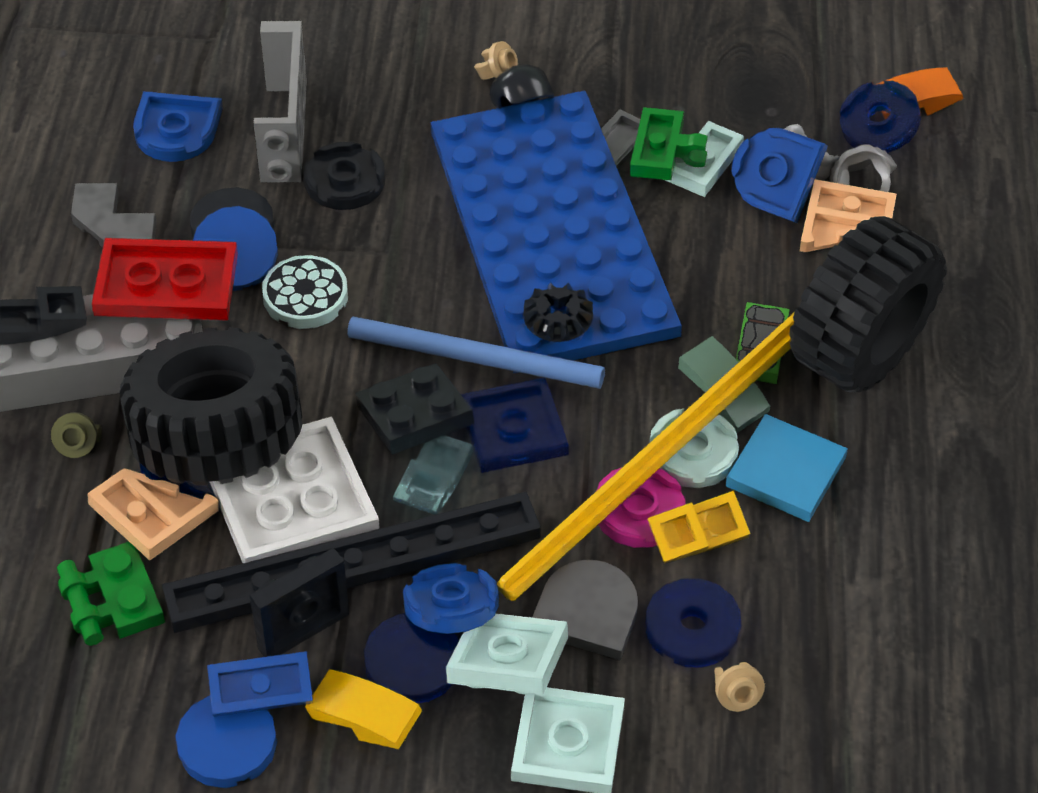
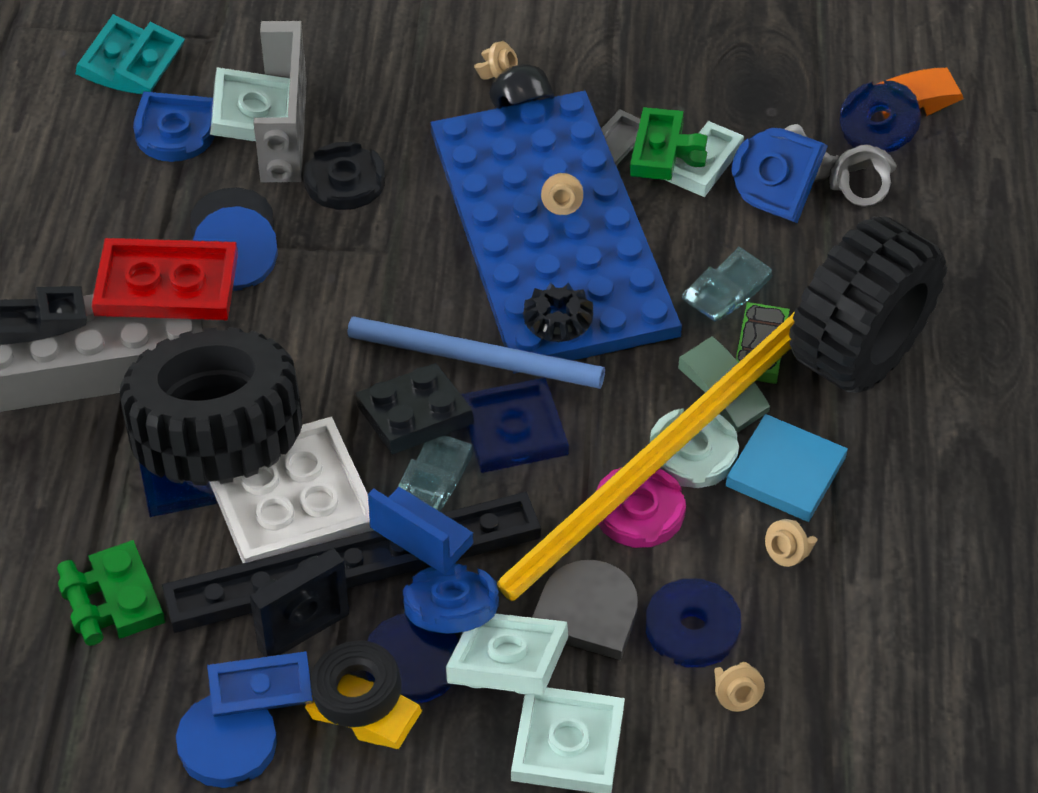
(75, 434): olive plate -> none
(95, 213): flat silver tile -> none
(129, 56): none -> teal slope
(149, 511): light nougat wing -> none
(246, 96): none -> light aqua plate
(305, 291): light aqua tile -> none
(361, 709): none -> black tyre
(418, 528): none -> blue panel
(562, 194): none -> tan plate
(699, 527): yellow slope -> none
(729, 286): none -> clear light blue slope
(788, 542): none -> tan plate
(839, 208): light nougat wing -> none

